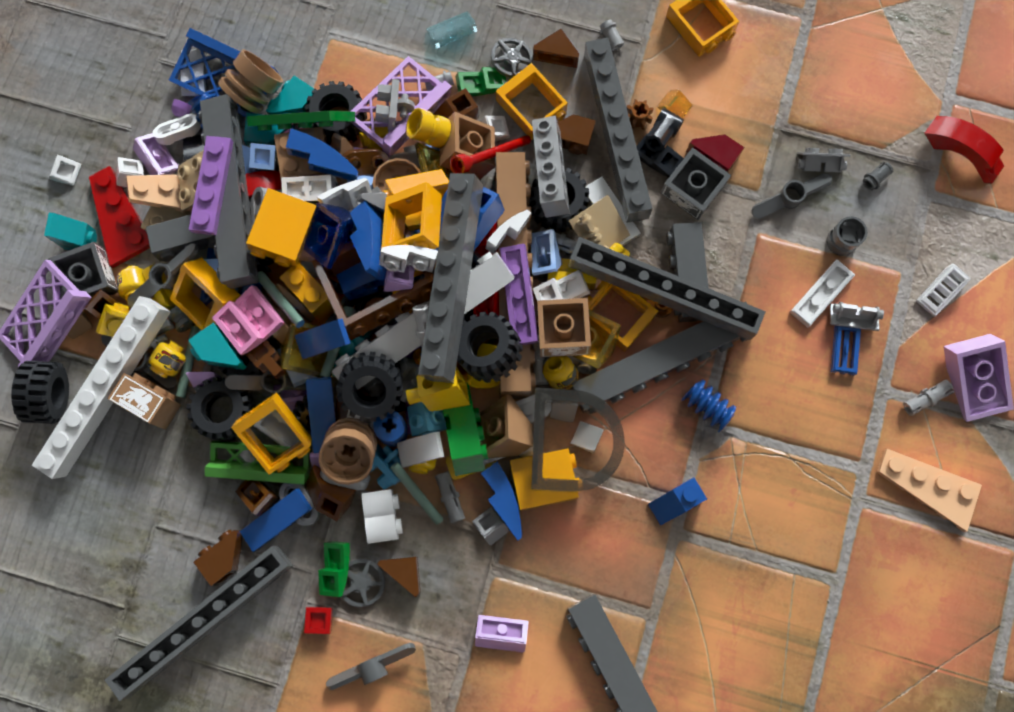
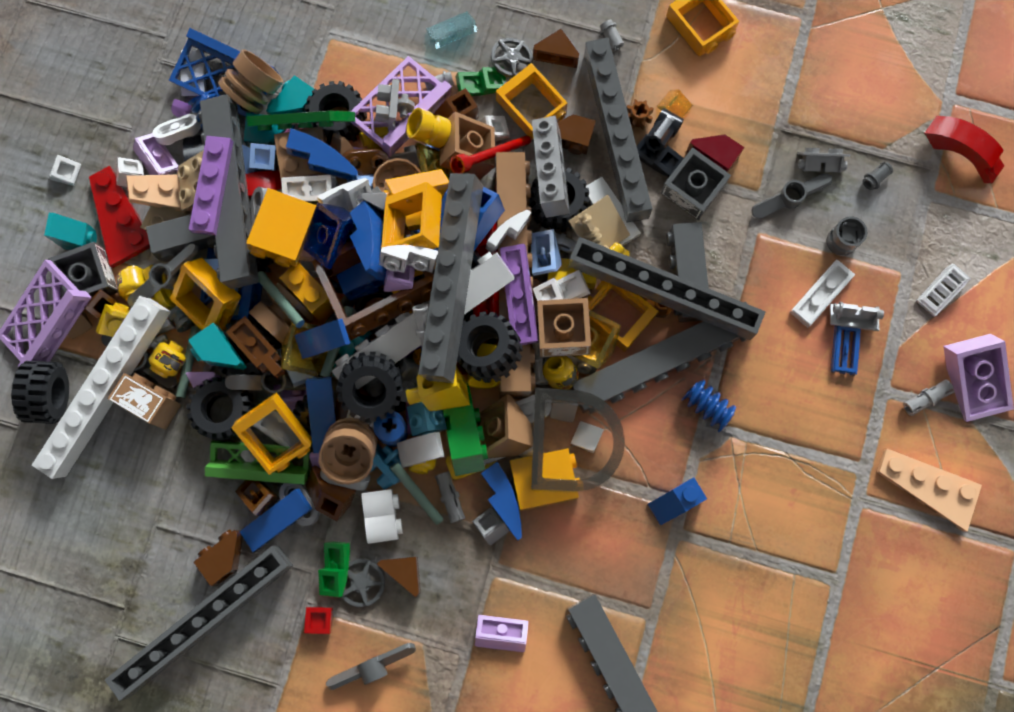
(248, 320): bright pink slope -> none

